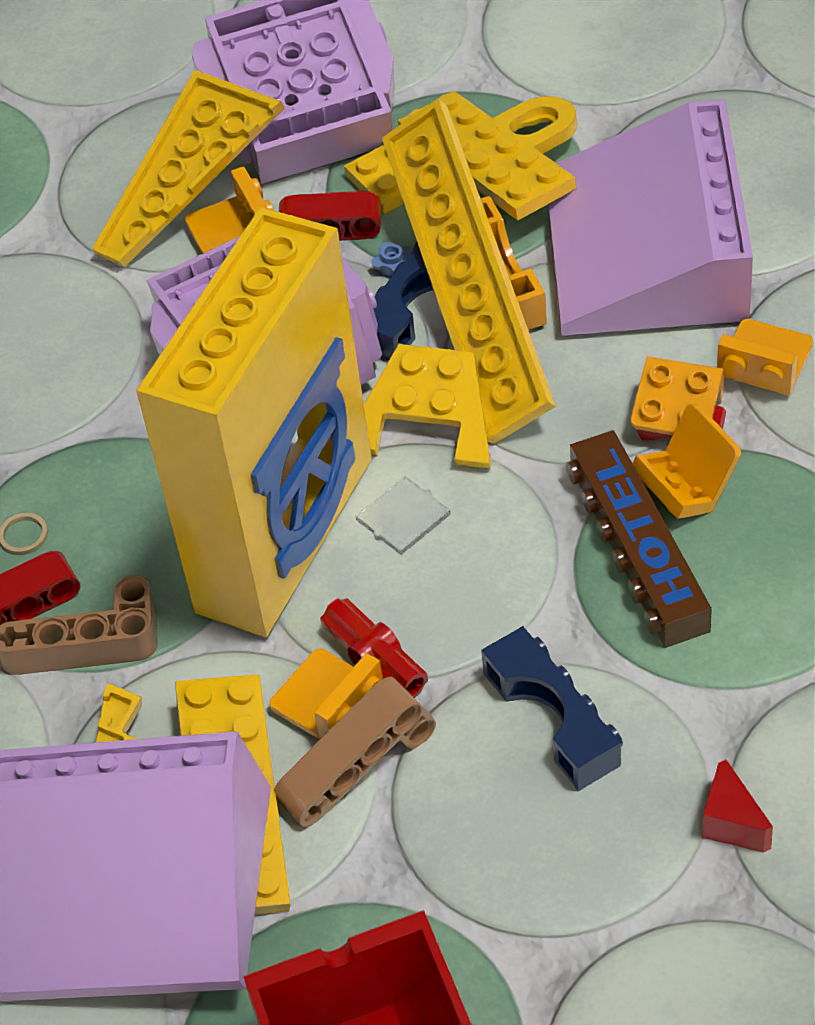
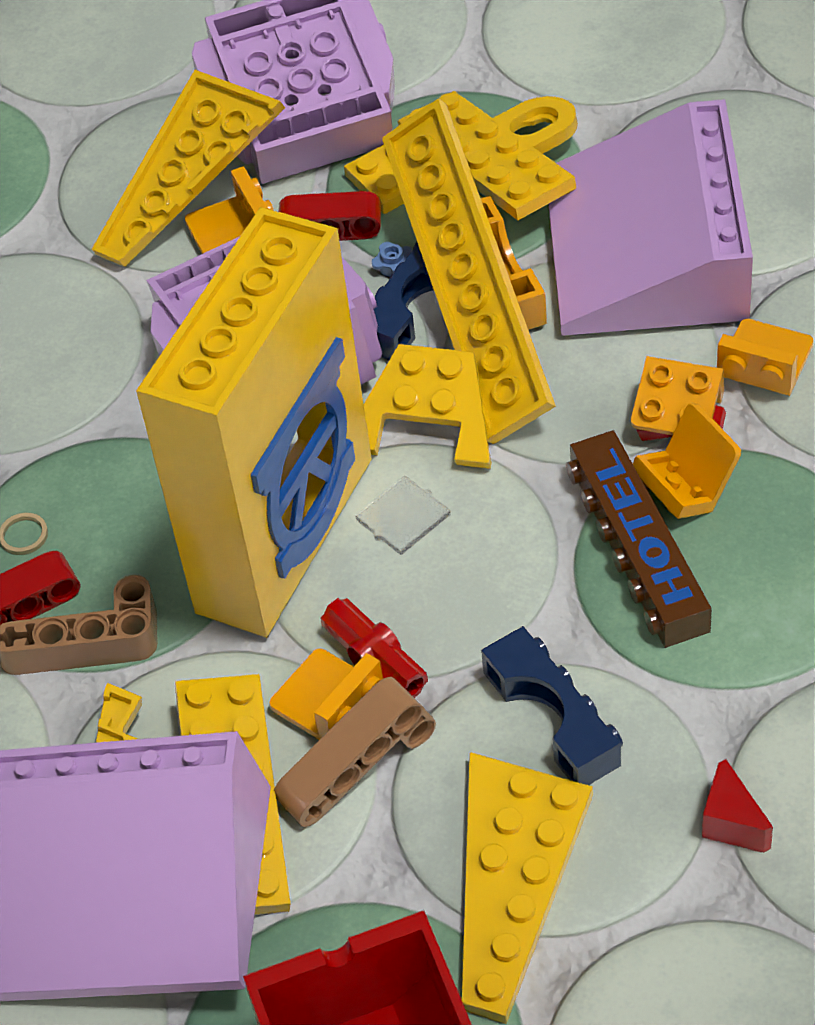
(515, 858): none -> yellow wing

